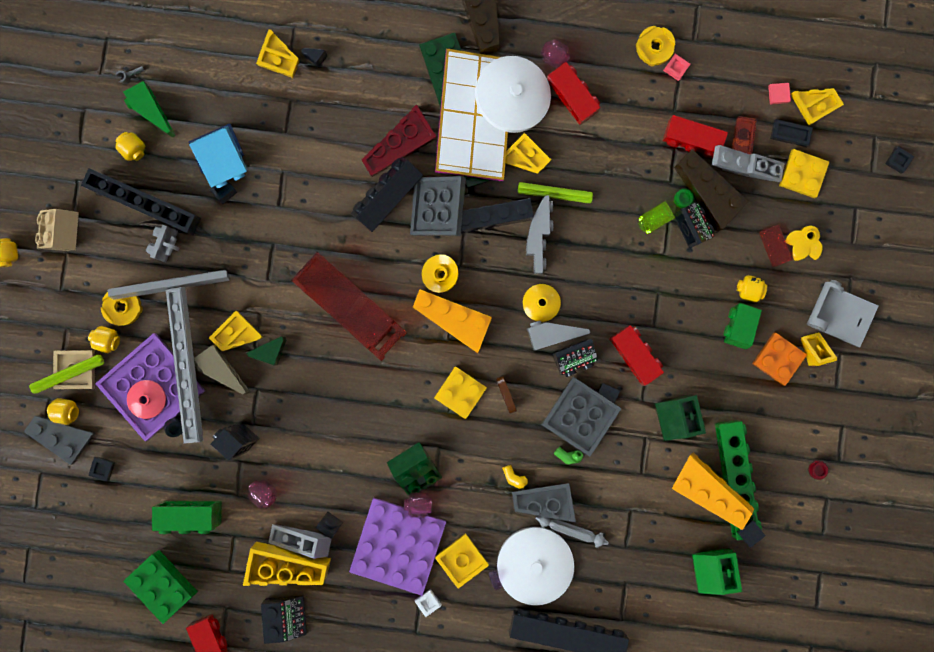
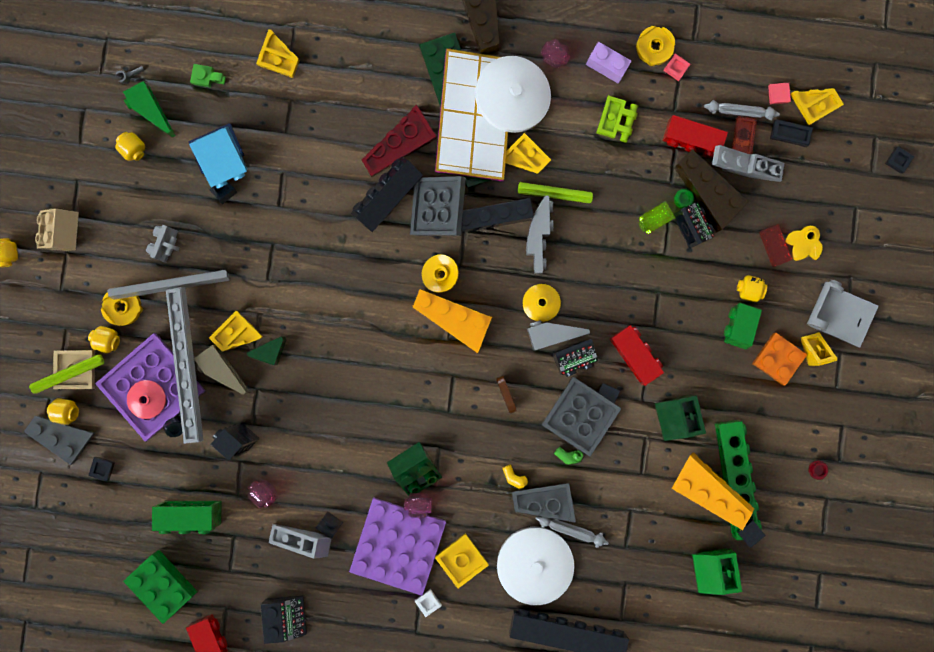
(141, 201): black brick -> none
(205, 76): none -> bright green plate
(281, 566): yellow wedge -> none
(316, 56): black slope -> none
(347, 305): clear red windscreen -> none
(460, 392): yellow plate -> none
(495, 580): clear purple tile -> none
(573, 93): red brick -> none
(608, 62): none -> lavender brick
(611, 118): none -> lime plate
(742, 110): none -> light grey wheel
(804, 173): yellow plate -> none

